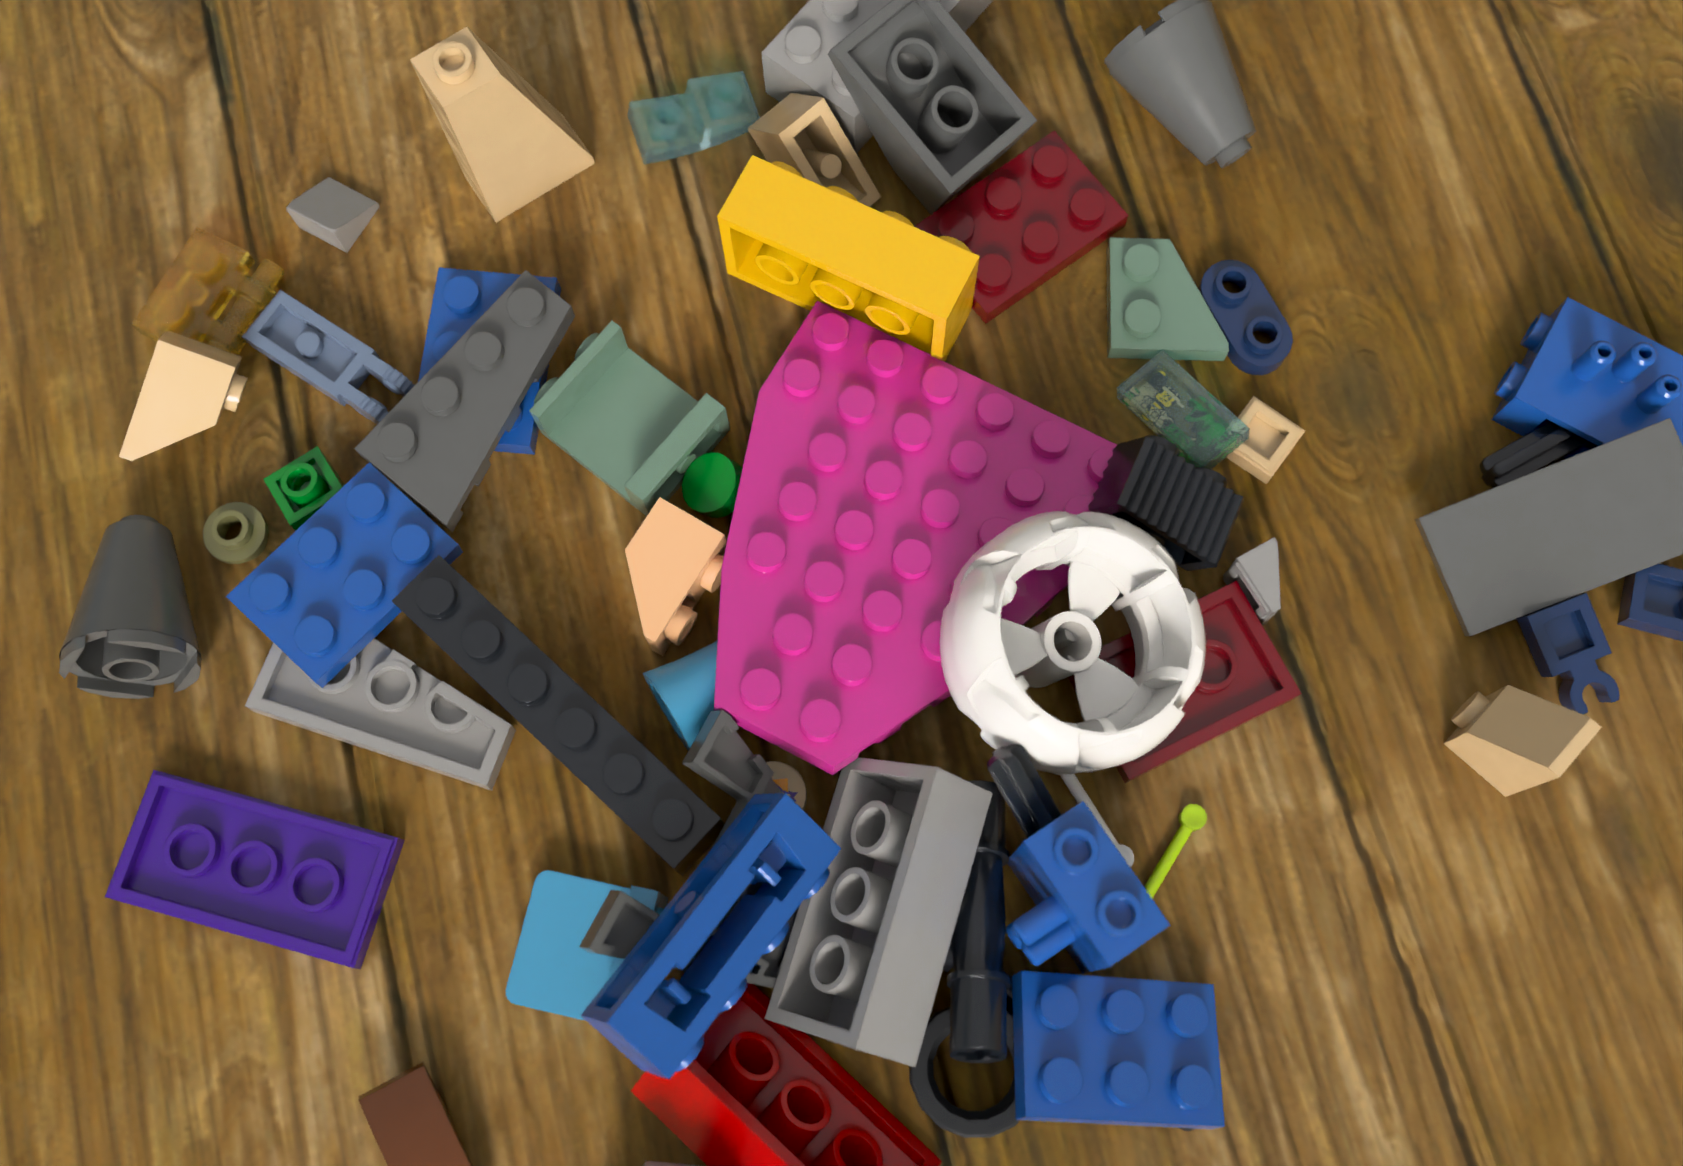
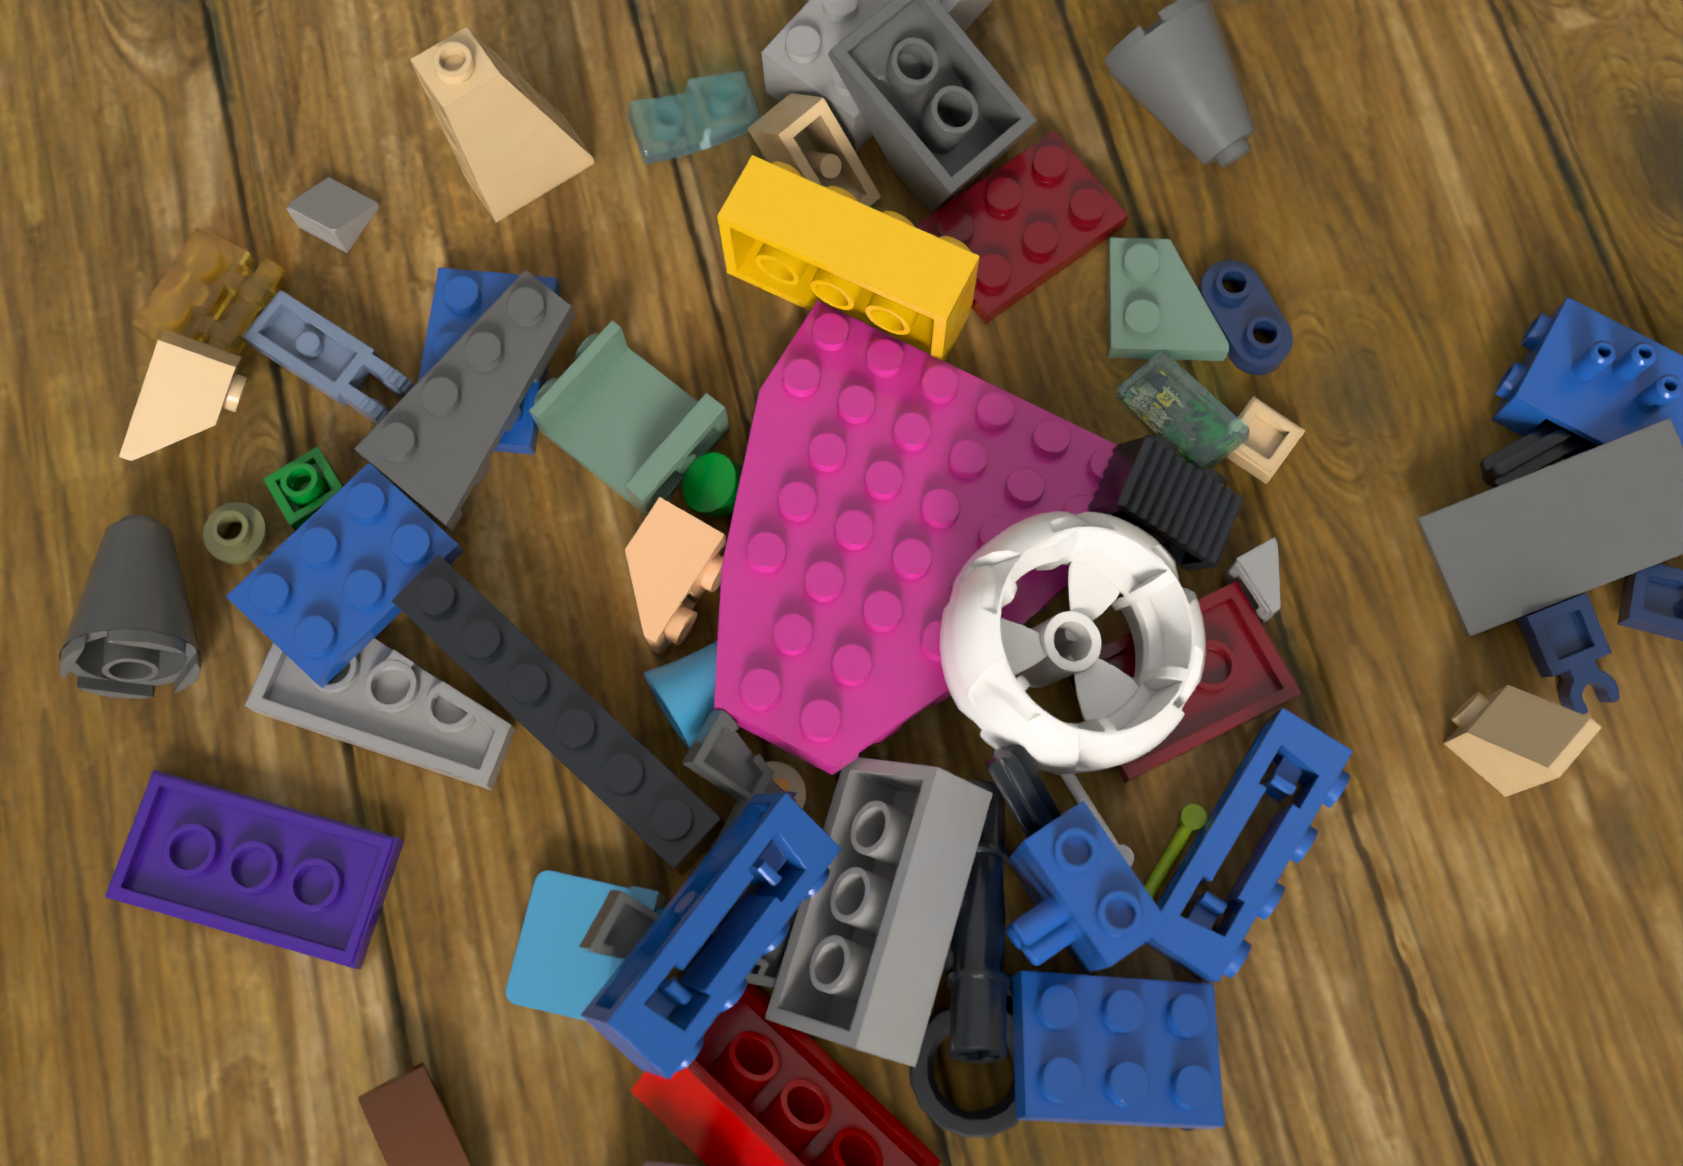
(1300, 756): none -> blue brick

